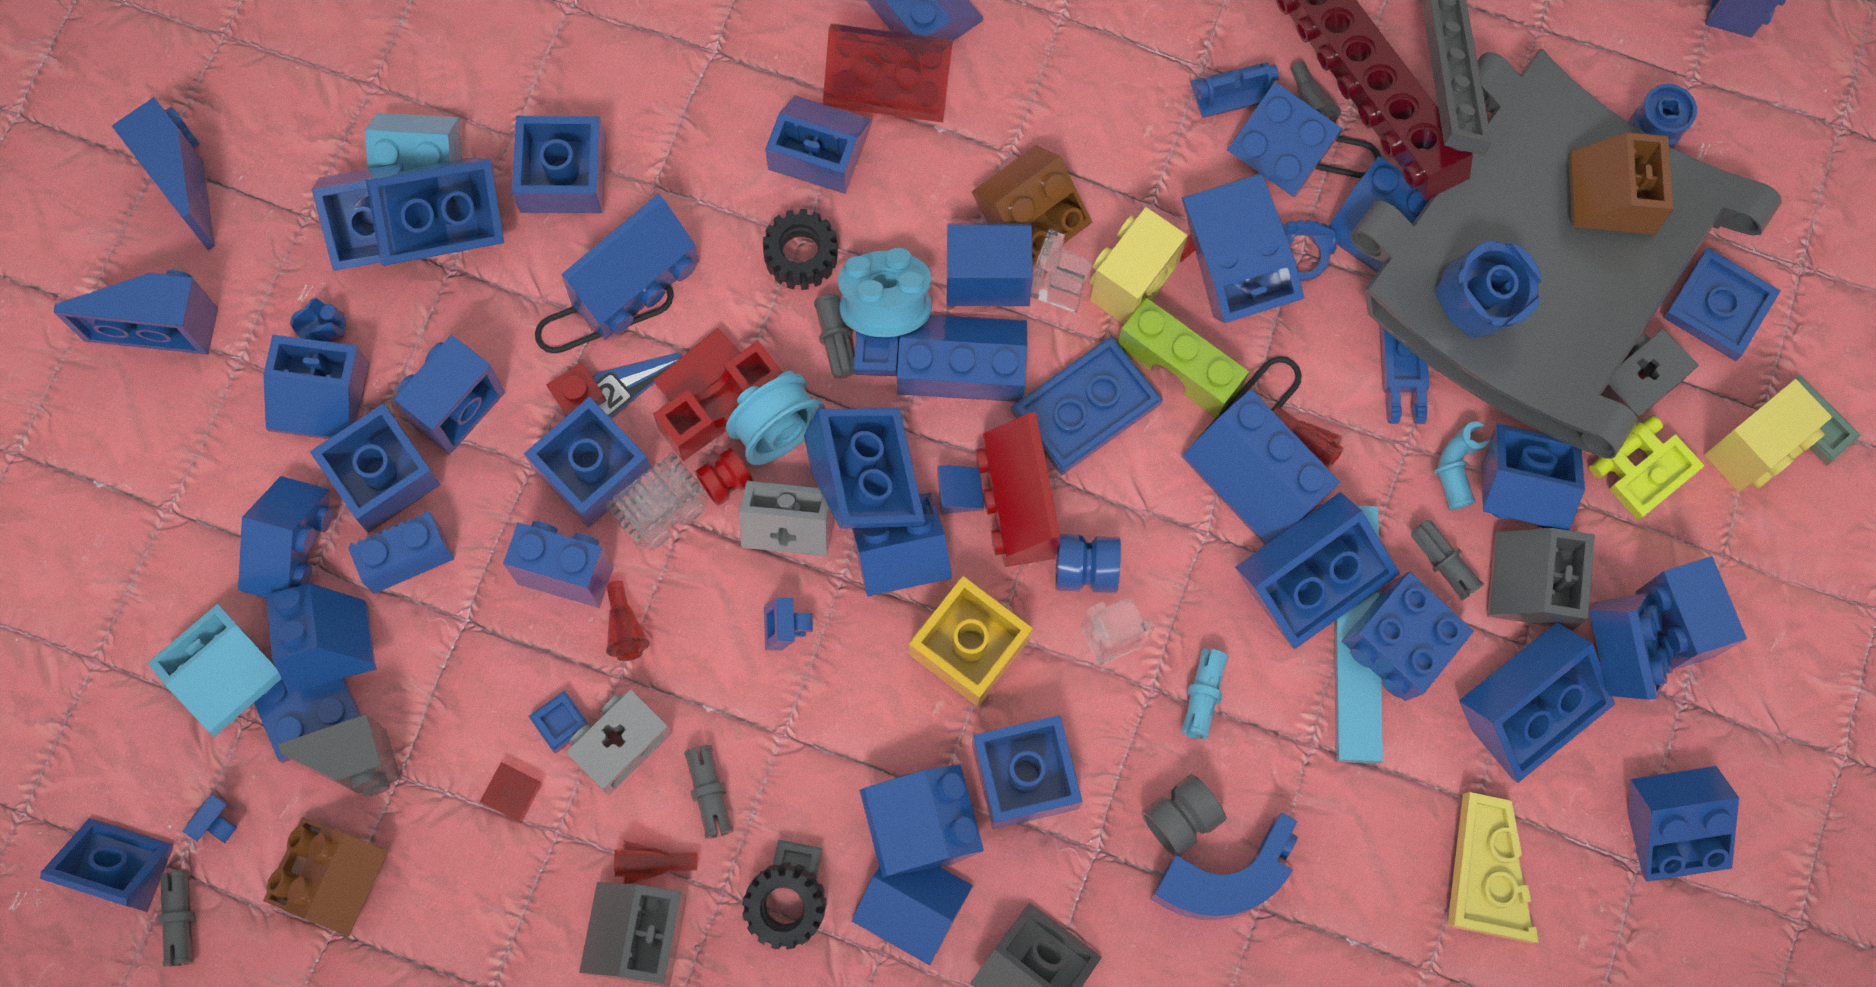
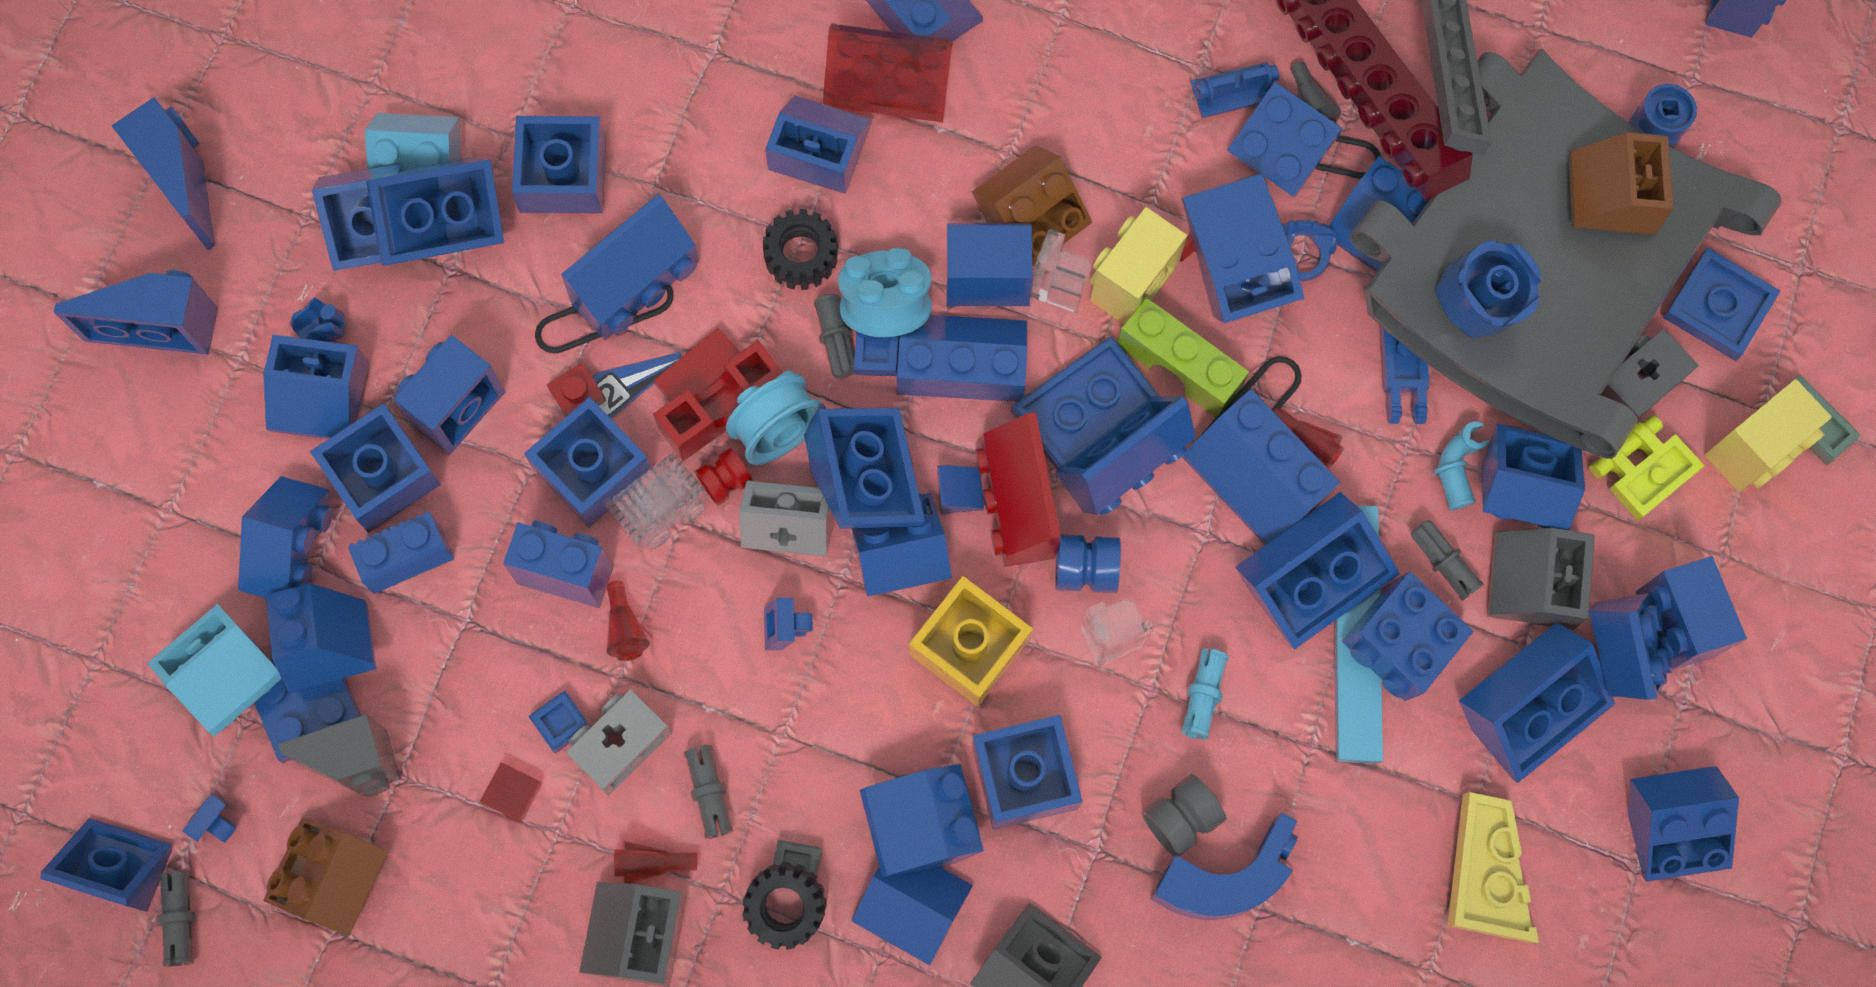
(1128, 454): none -> blue slope

